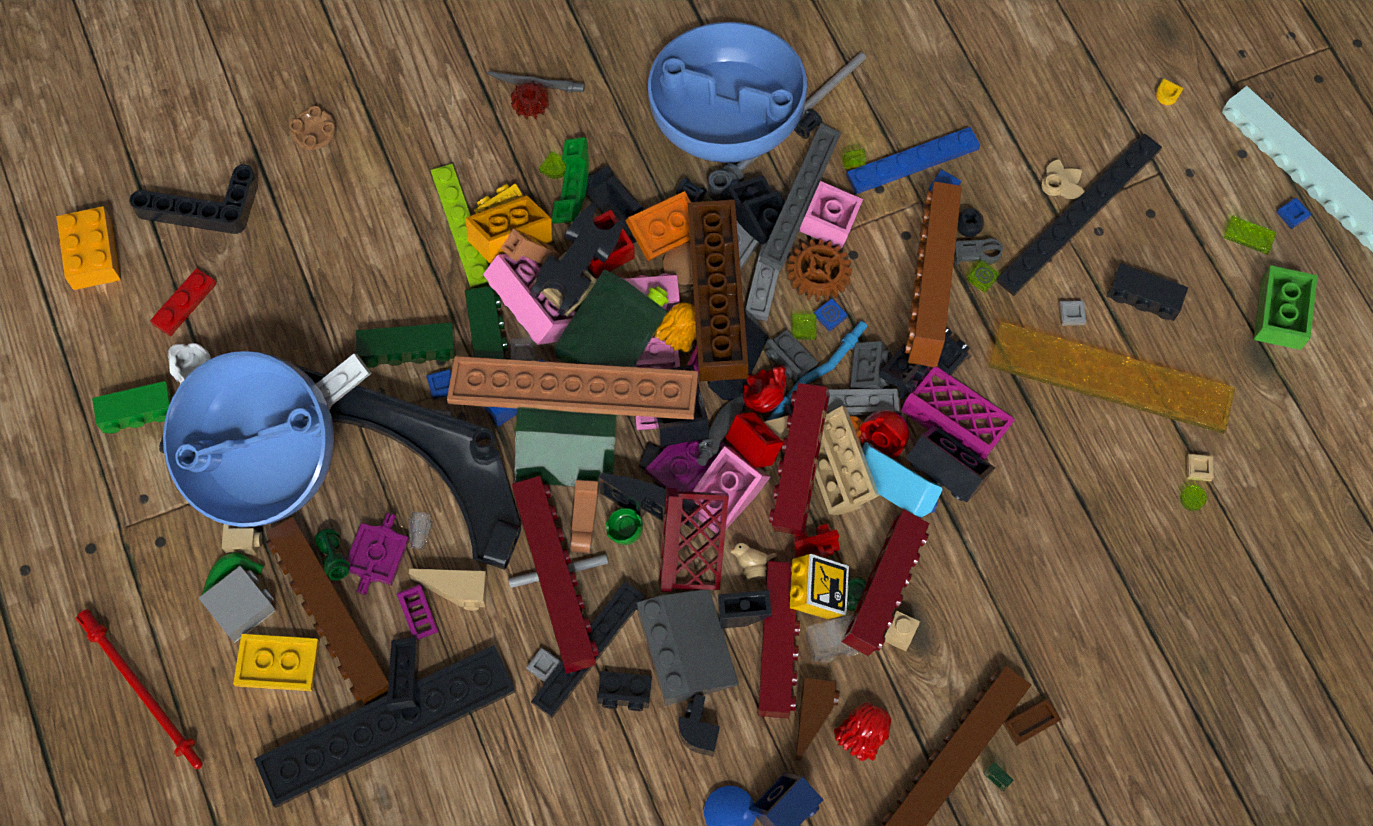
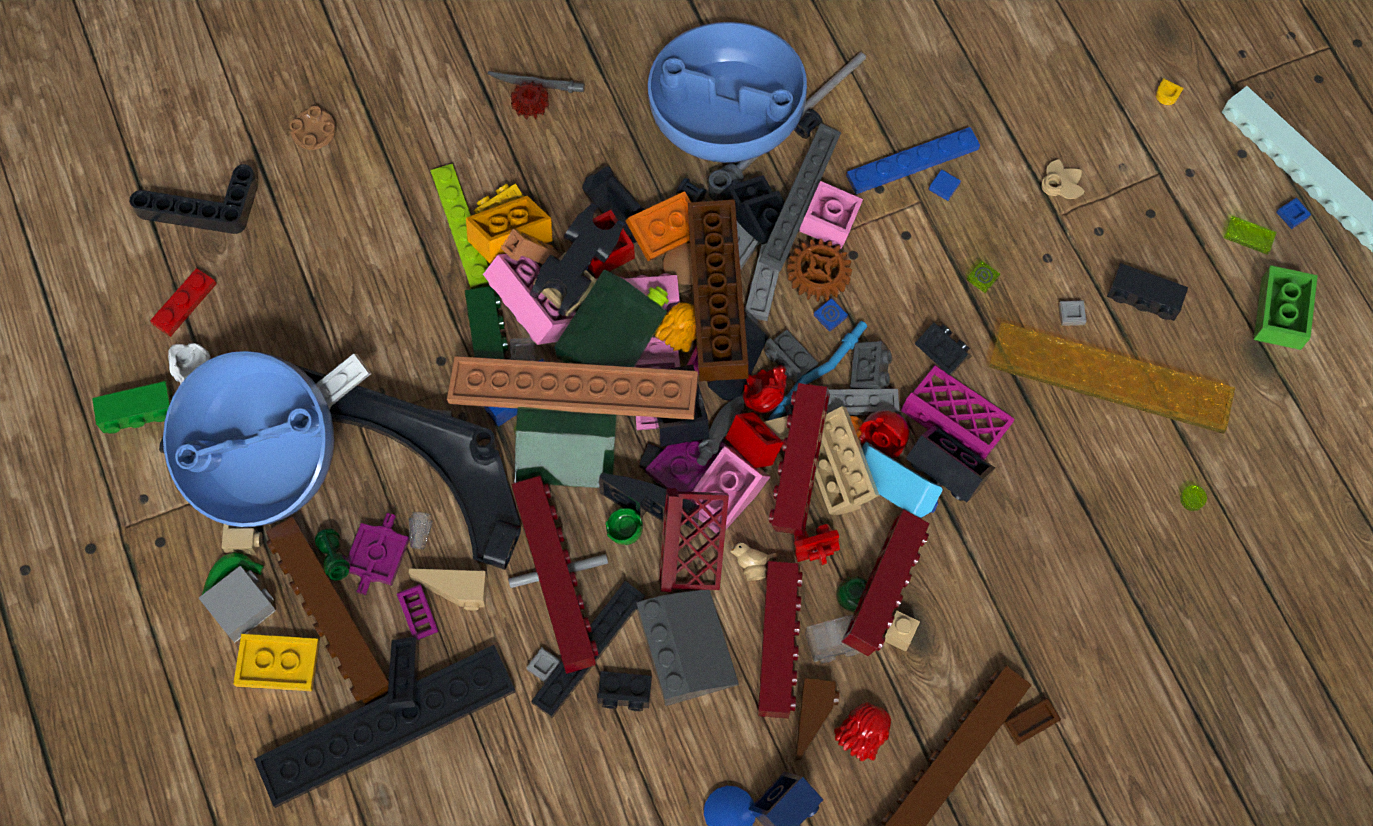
(88, 248): light orange brick -> none
(97, 633): red bar -> none
(406, 344): dark green brick -> none
(439, 383): blue tile -> none
(553, 166): clear neon green tile -> none
(575, 181): green slope -> none
(584, 515): nougat leg -> none
(697, 735): black brick -> none
(743, 608): black slope -> none
(804, 326): clear neon green tile -> none
(819, 586): piece -> none
(854, 159): clear neon green tile -> none
(902, 373): black bracket -> none
(933, 275): dark orange brick -> none
(971, 229): black piece -> none
(973, 251): dark grey piece -> none
(998, 776): clear green tile -> none
(1078, 214): black plate -> none
(1200, 467): tan tile -> none

